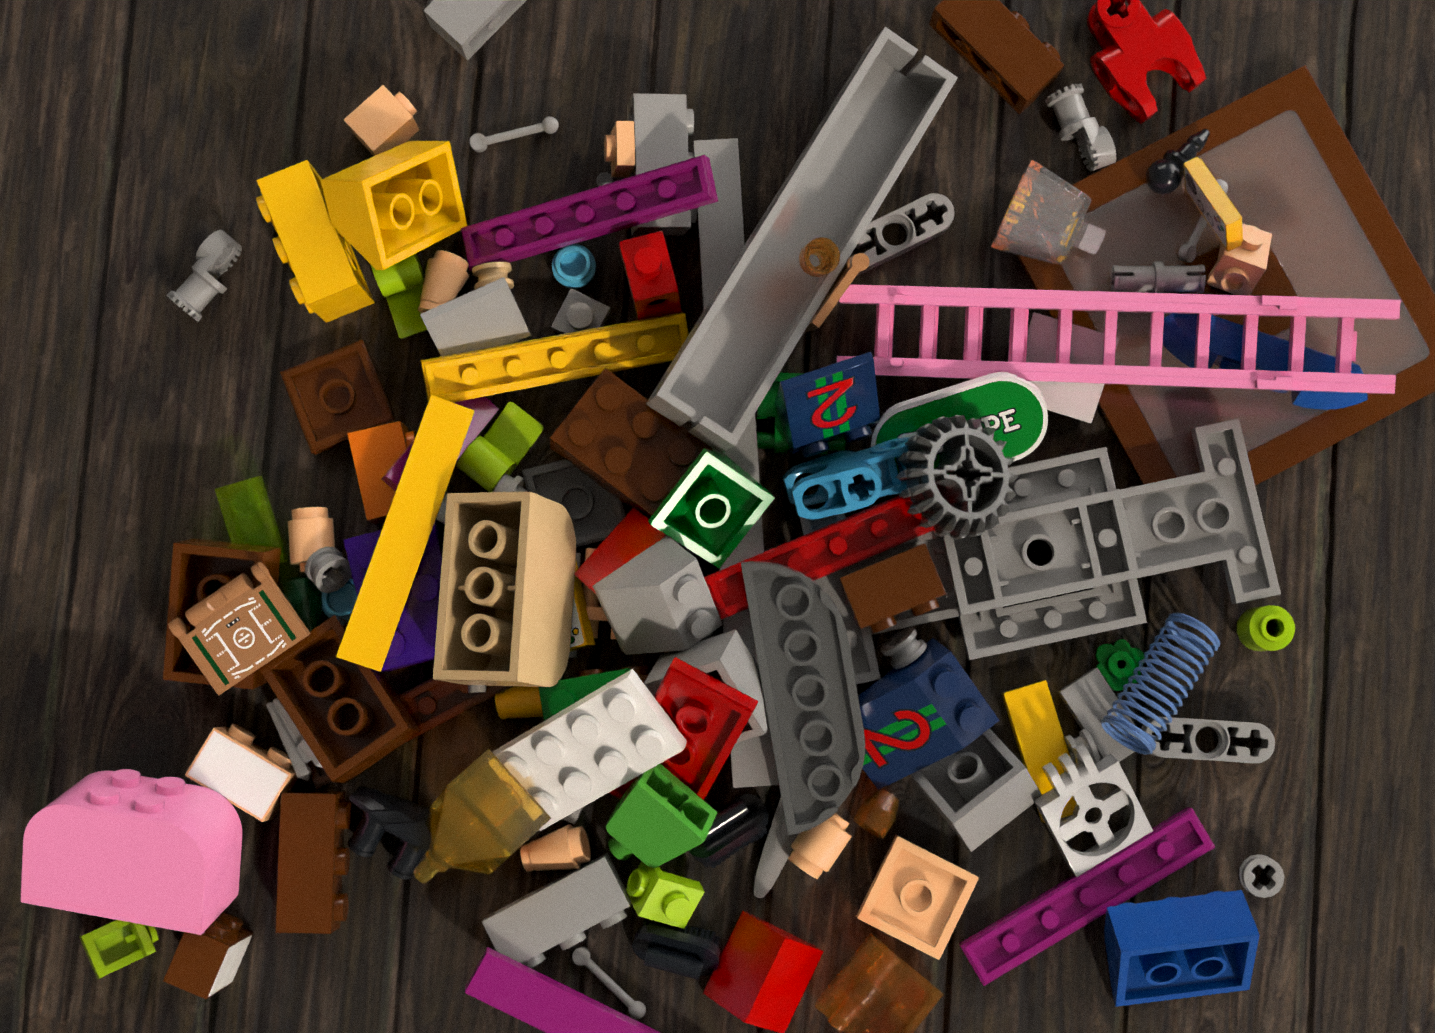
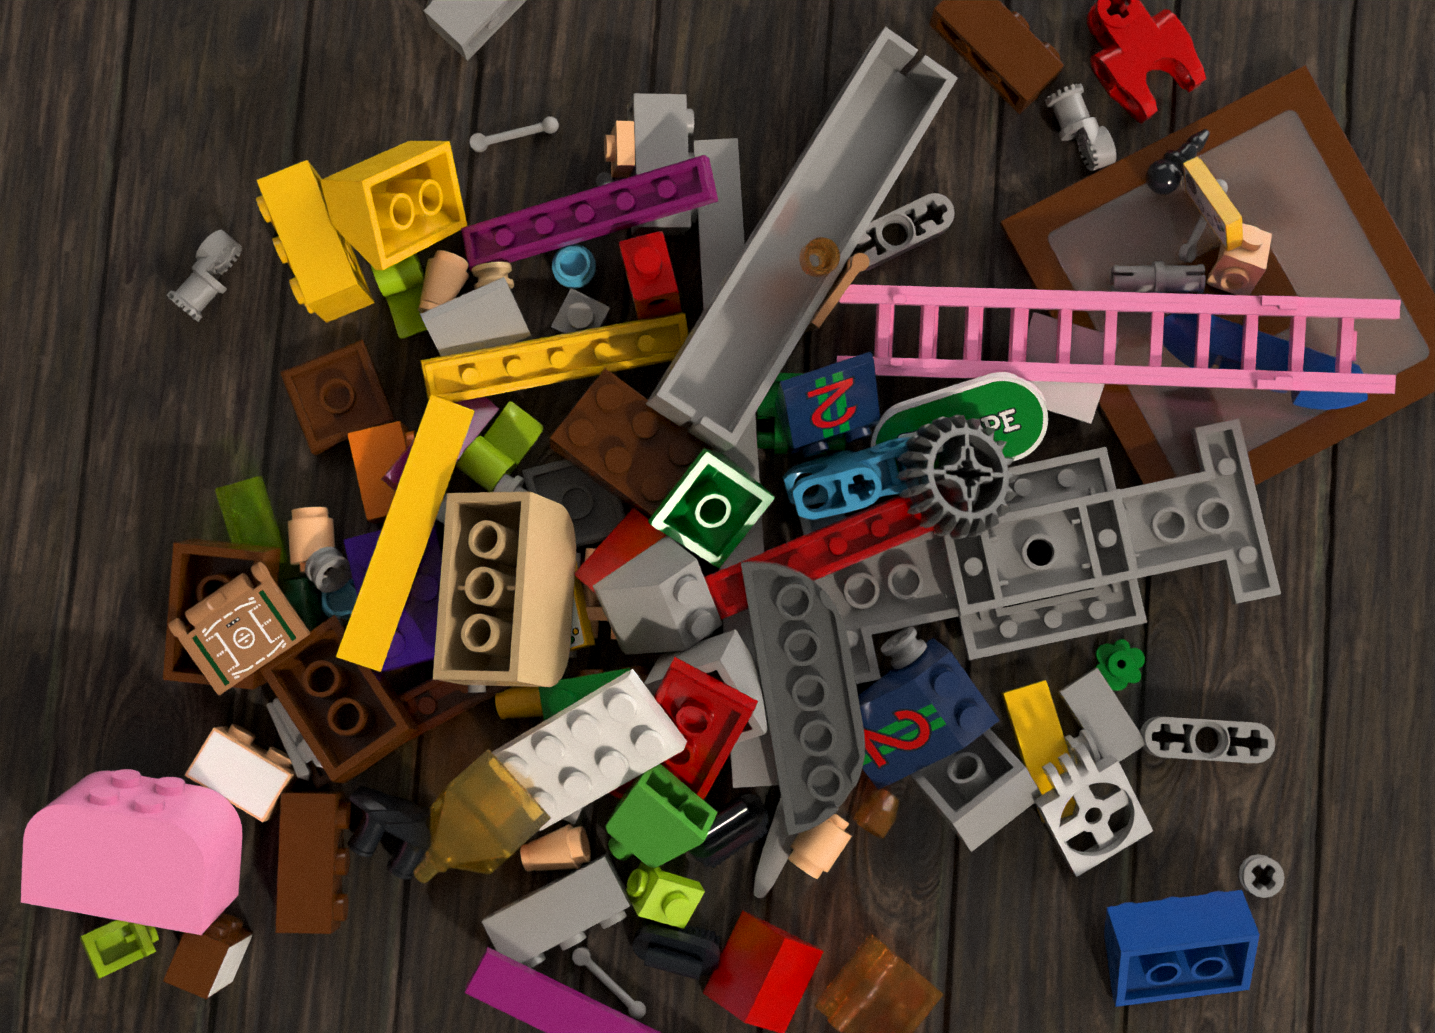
(383, 121): light nougat brick -> none
(893, 587): reddish brown brick -> none
(917, 897): light nougat plate -> none
(1046, 218): clear torso -> none
(1085, 897): magenta tile -> none
(1186, 640): medium blue piece -> none
(1253, 632): lime brick -> none

